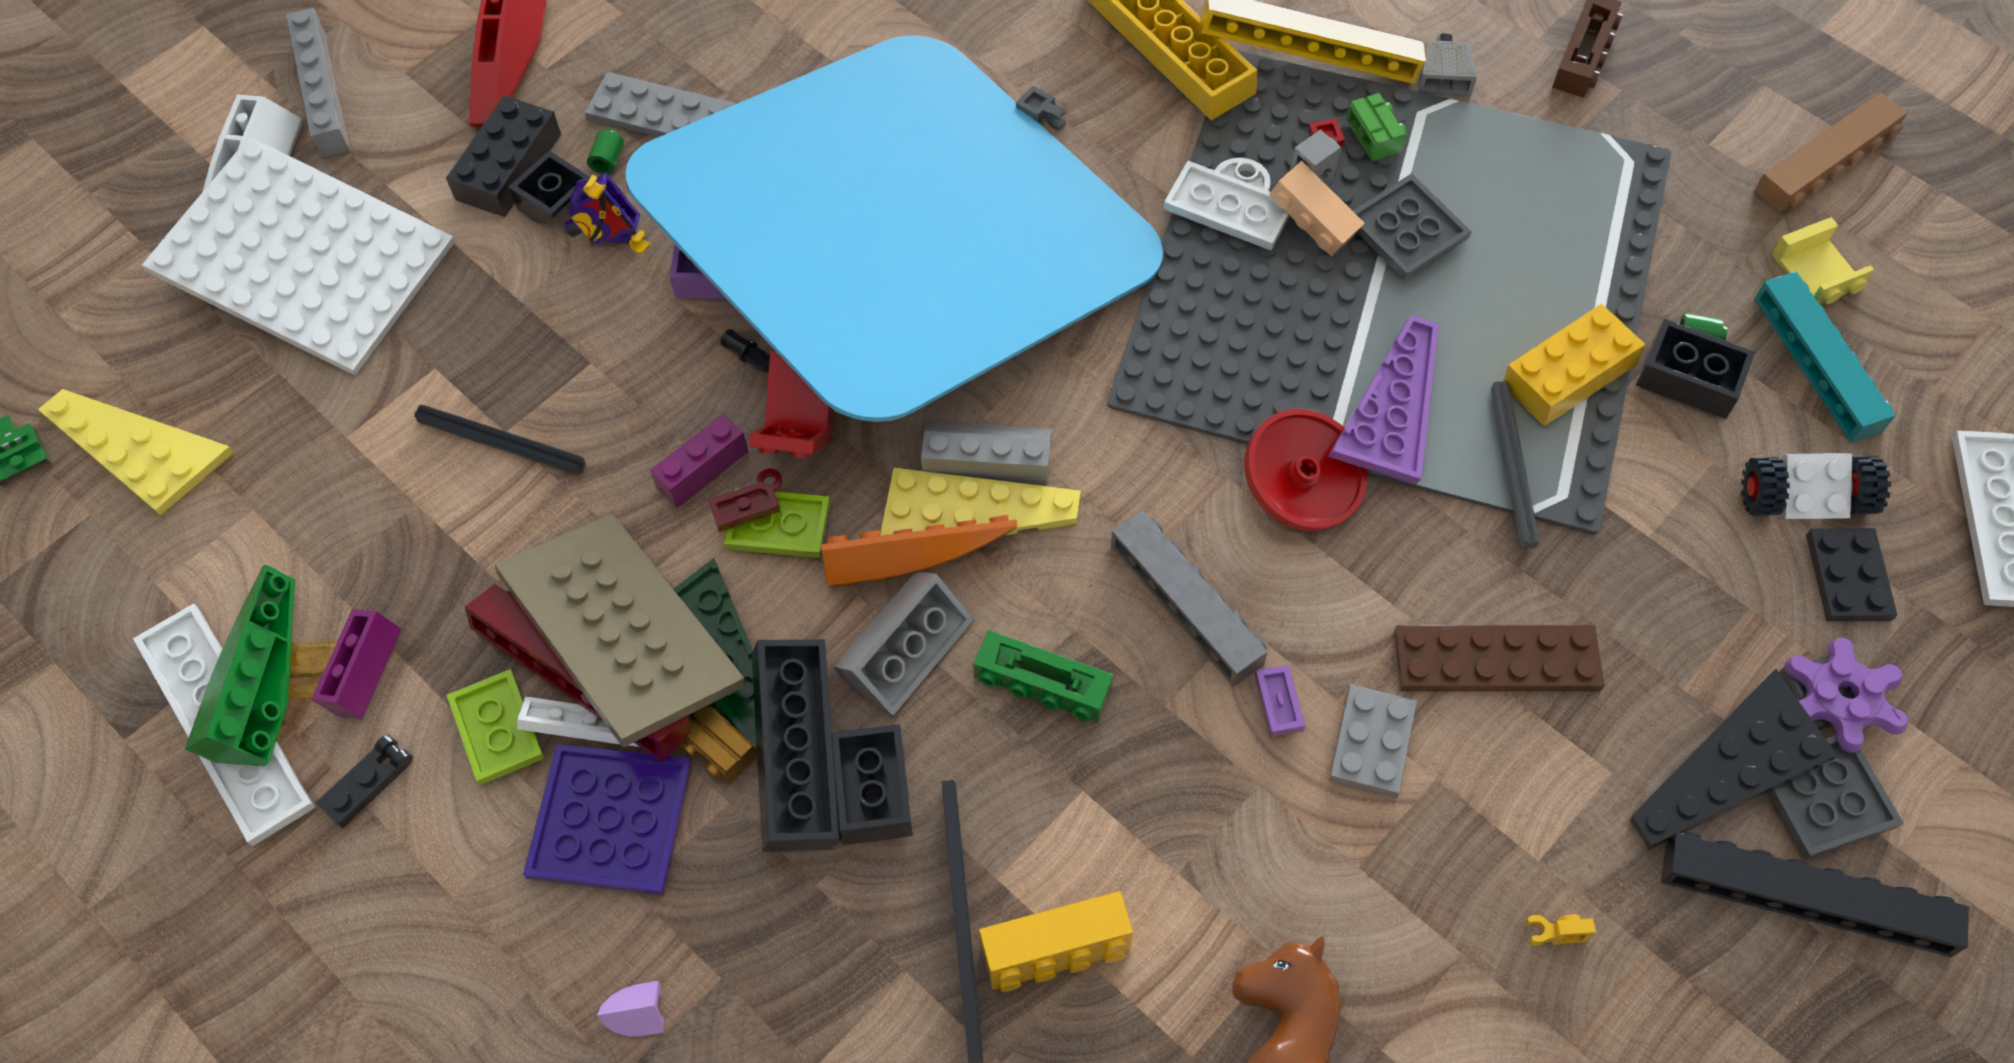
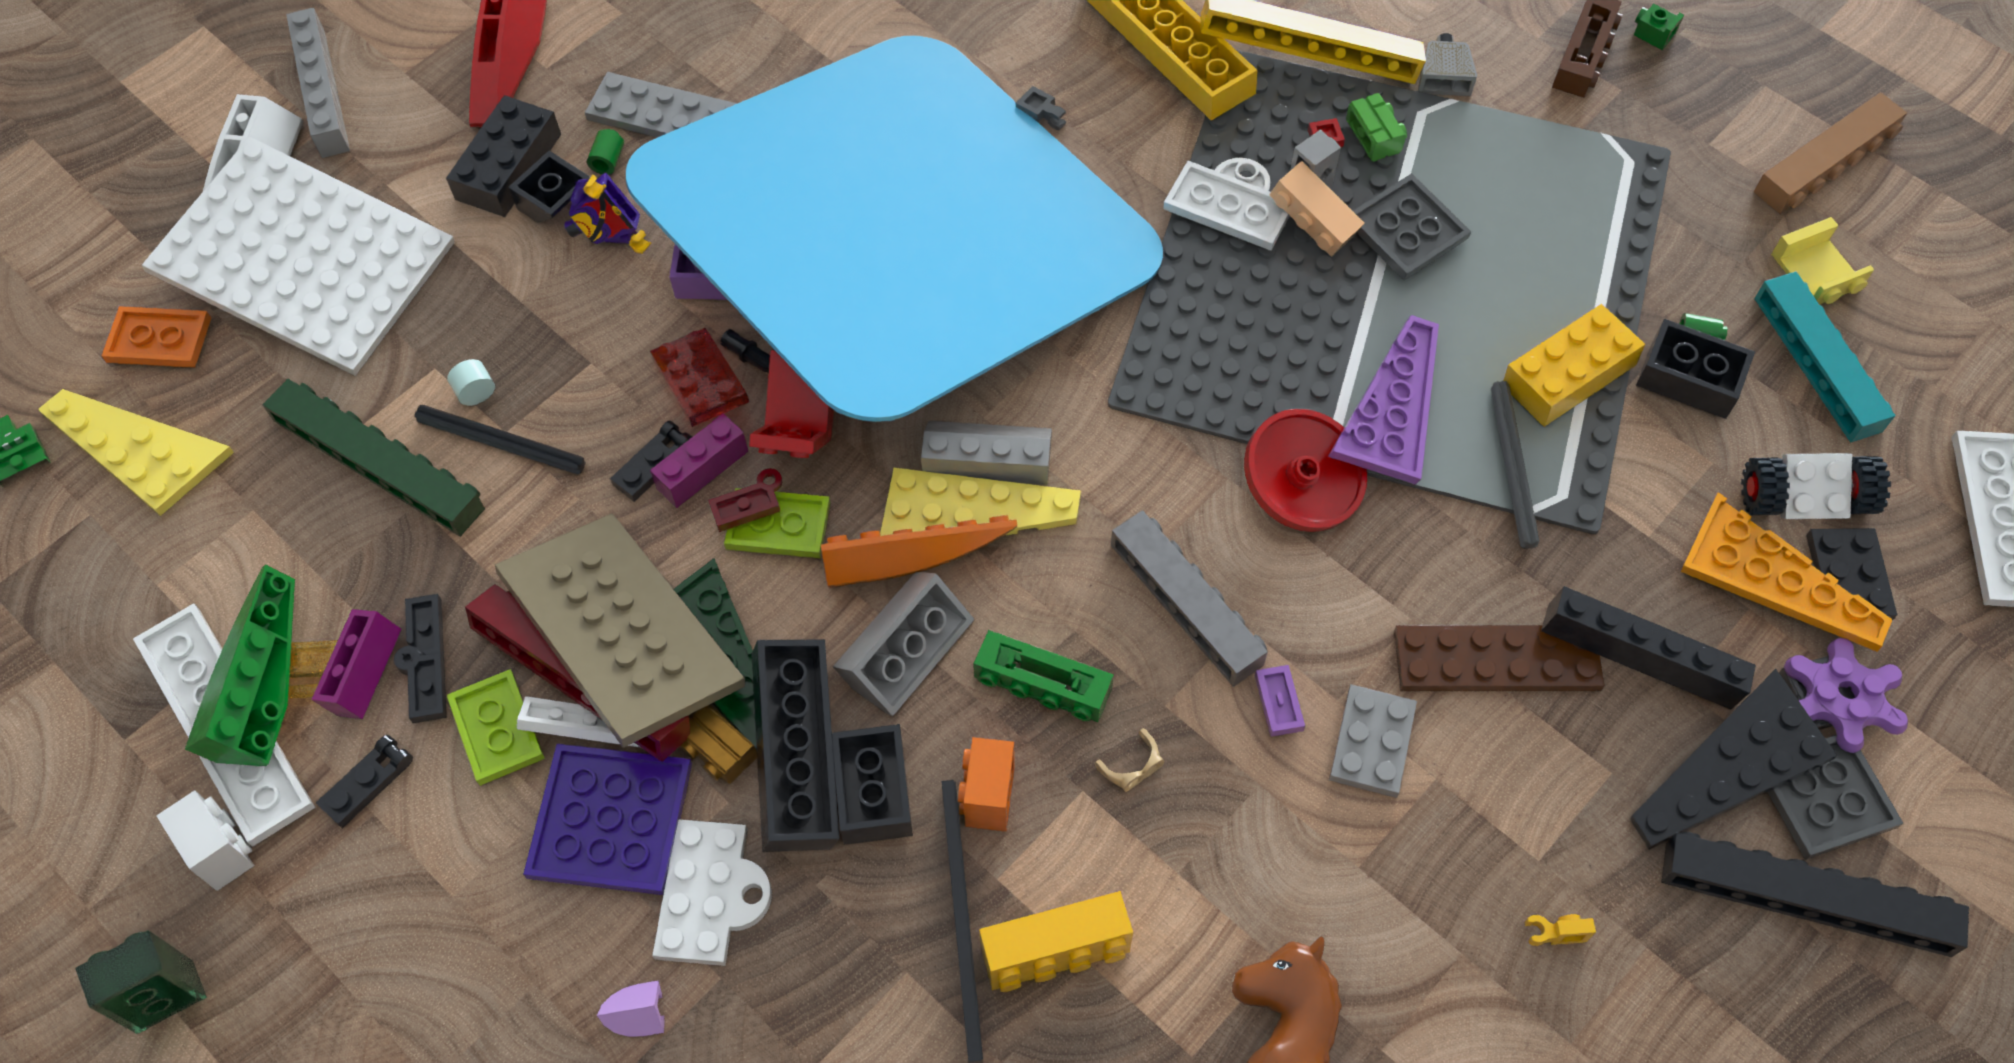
(140, 982): none -> clear green brick
(156, 336): none -> orange plate
(206, 839): none -> white brick
(375, 457): none -> dark green brick
(424, 658): none -> black hinge
(471, 382): none -> light aqua piece
(635, 475): none -> black plate
(699, 376): none -> clear red plate
(707, 893): none -> white plate
(987, 784): none -> orange brick
(1130, 780): none -> tan cap
(1648, 648): none -> black brick
(1657, 25): none -> green brick
(1771, 572): none -> light orange wing

